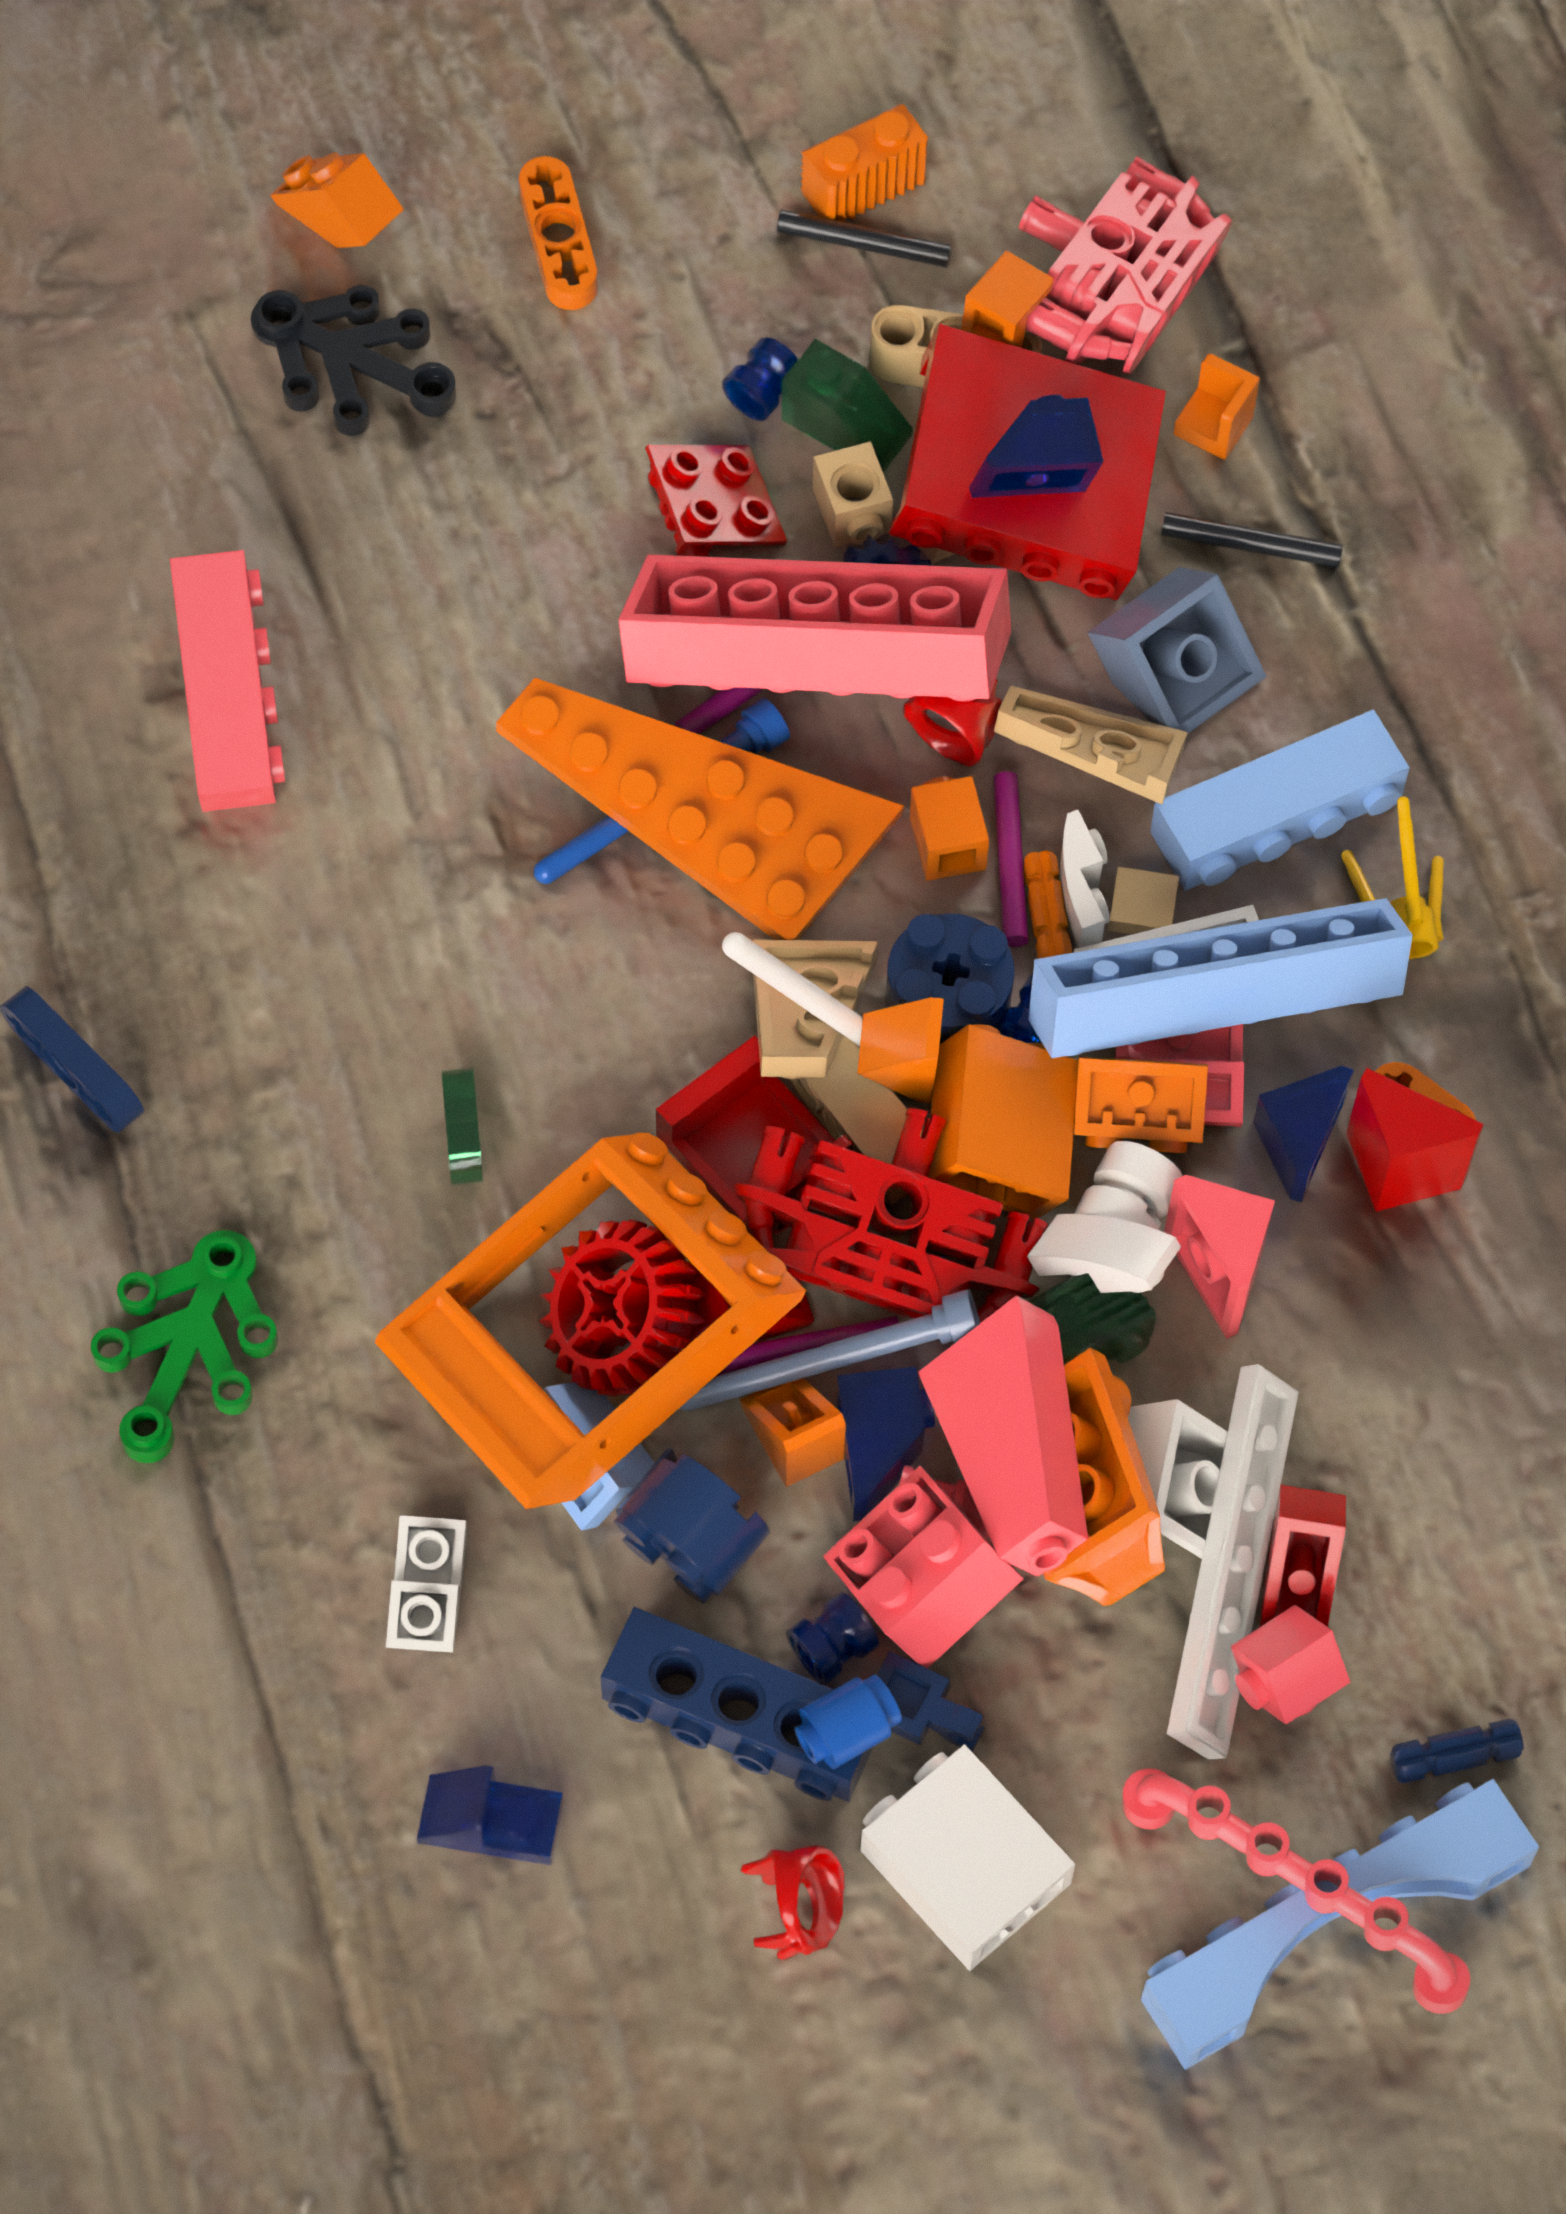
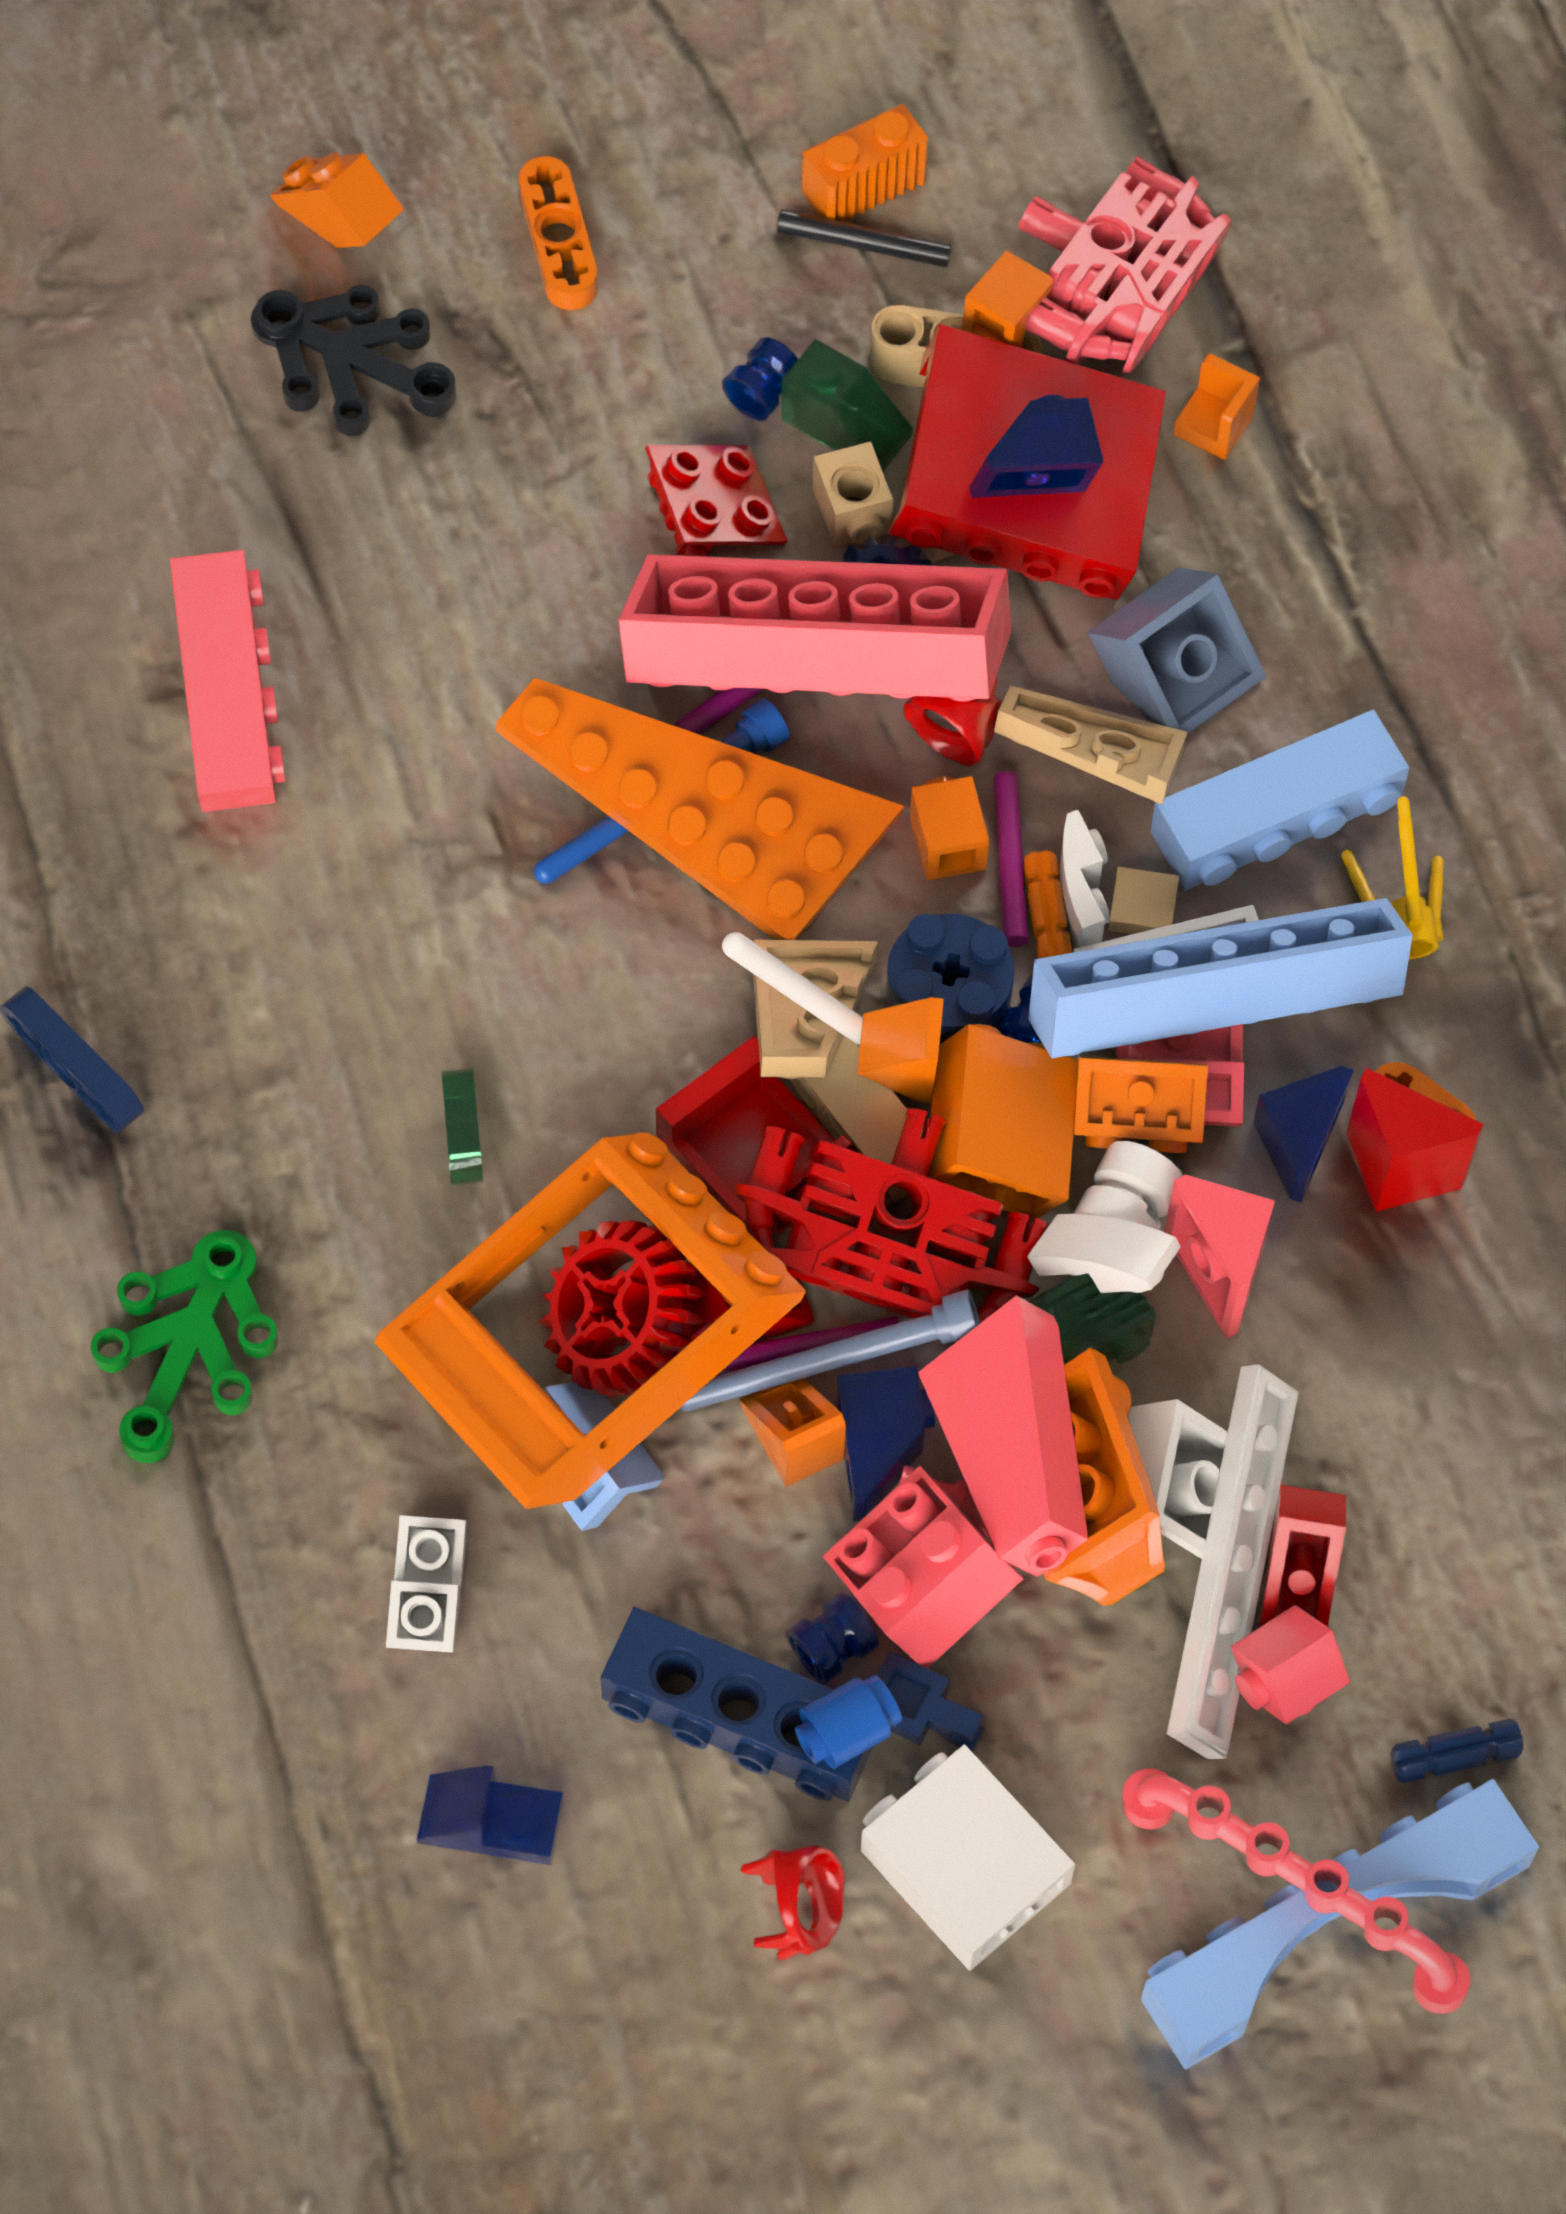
(690, 1523): dark blue brick -> none
(1252, 539): black bar -> none

